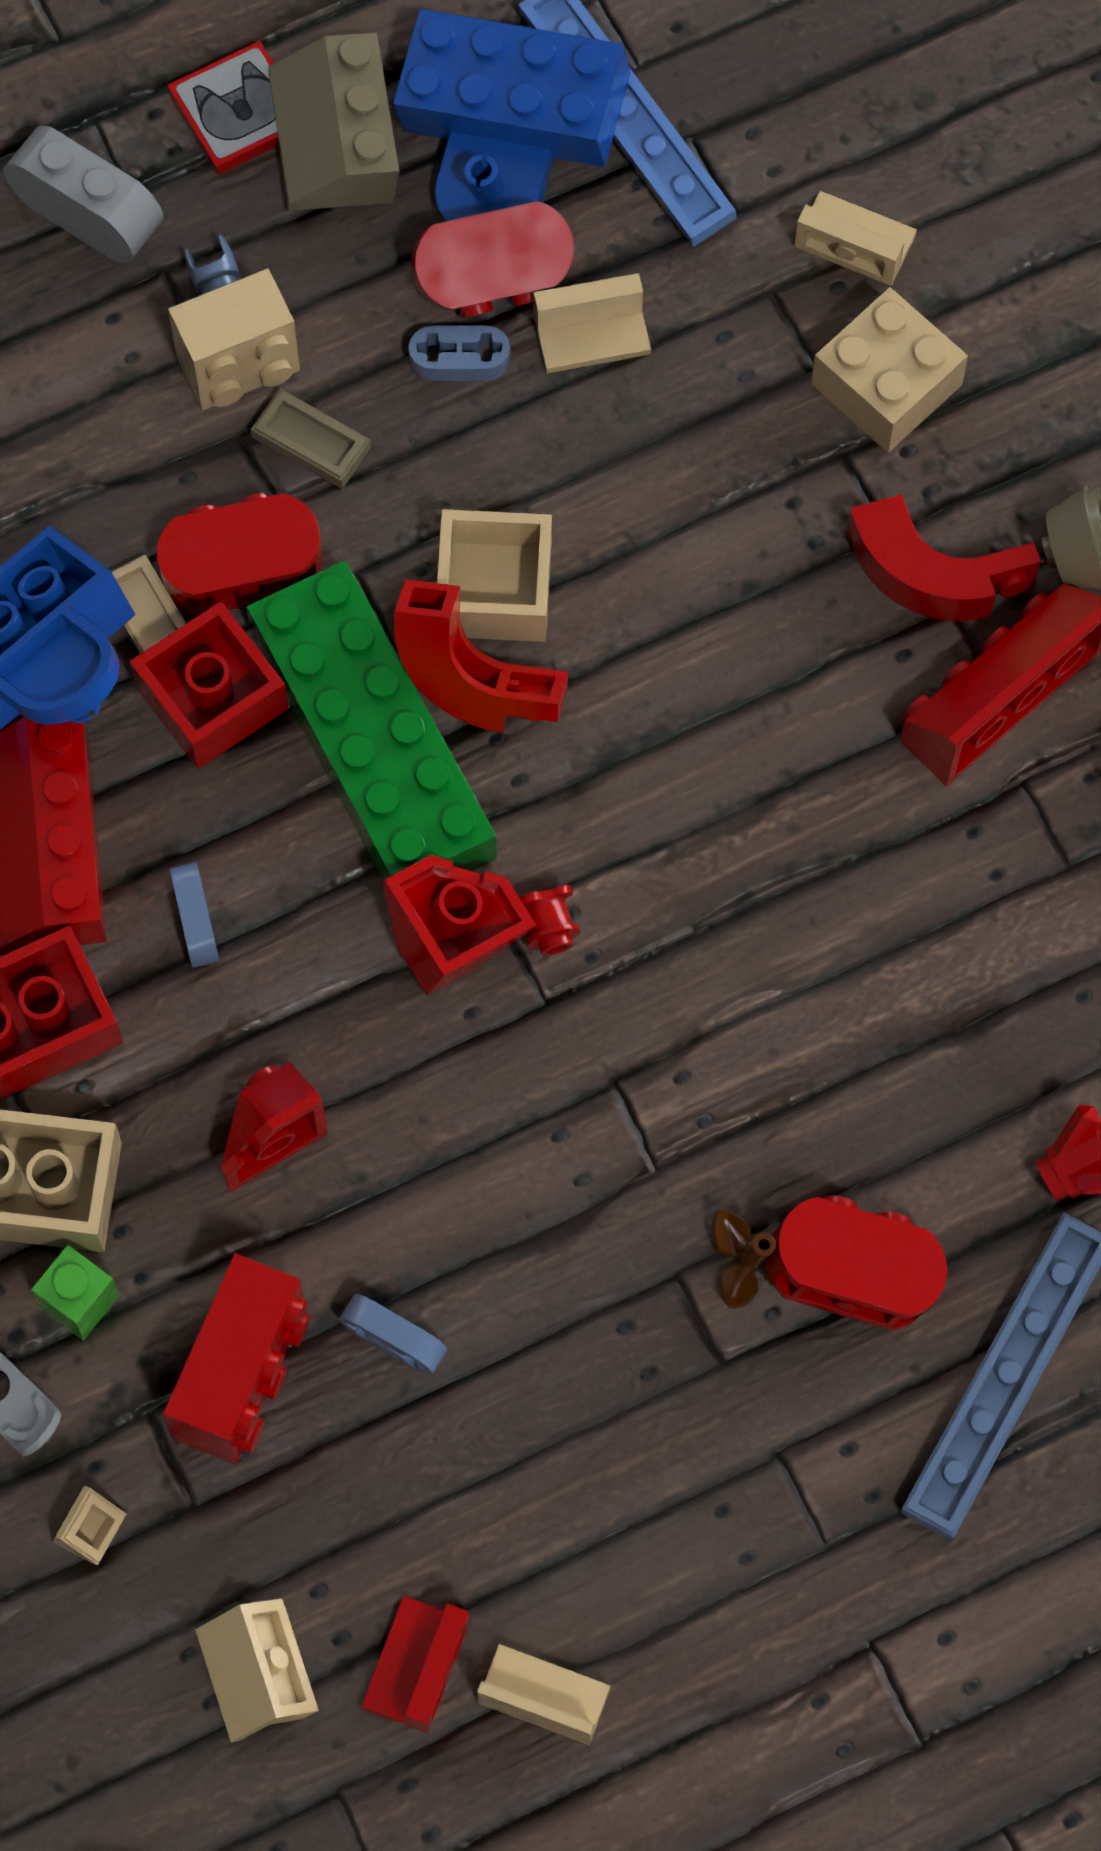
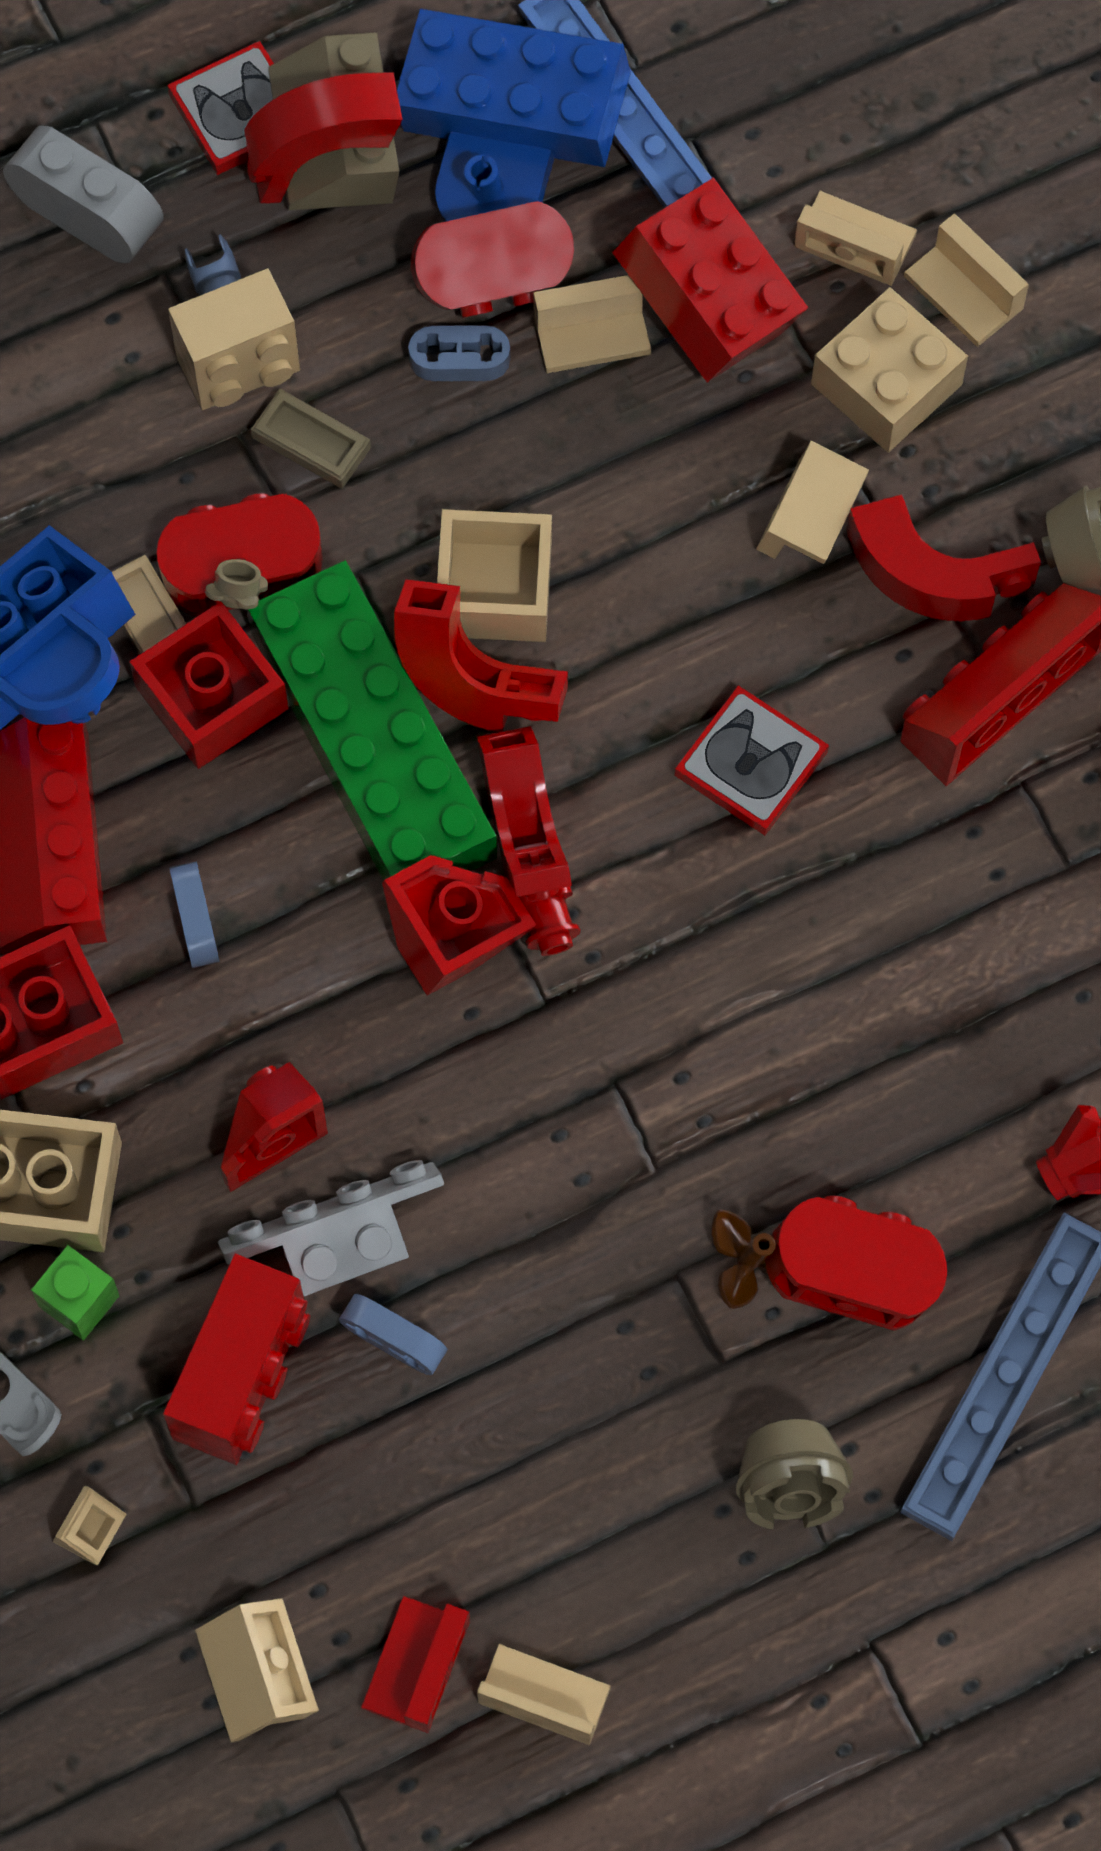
(237, 584): none -> dark tan plate
(319, 119): none -> red arch
(340, 1235): none -> light grey bracket
(522, 813): none -> red arch
(710, 279): none -> red brick
(751, 760): none -> tile
(793, 1473): none -> dark tan cone
(814, 504): none -> tan panel
(968, 282): none -> tan panel

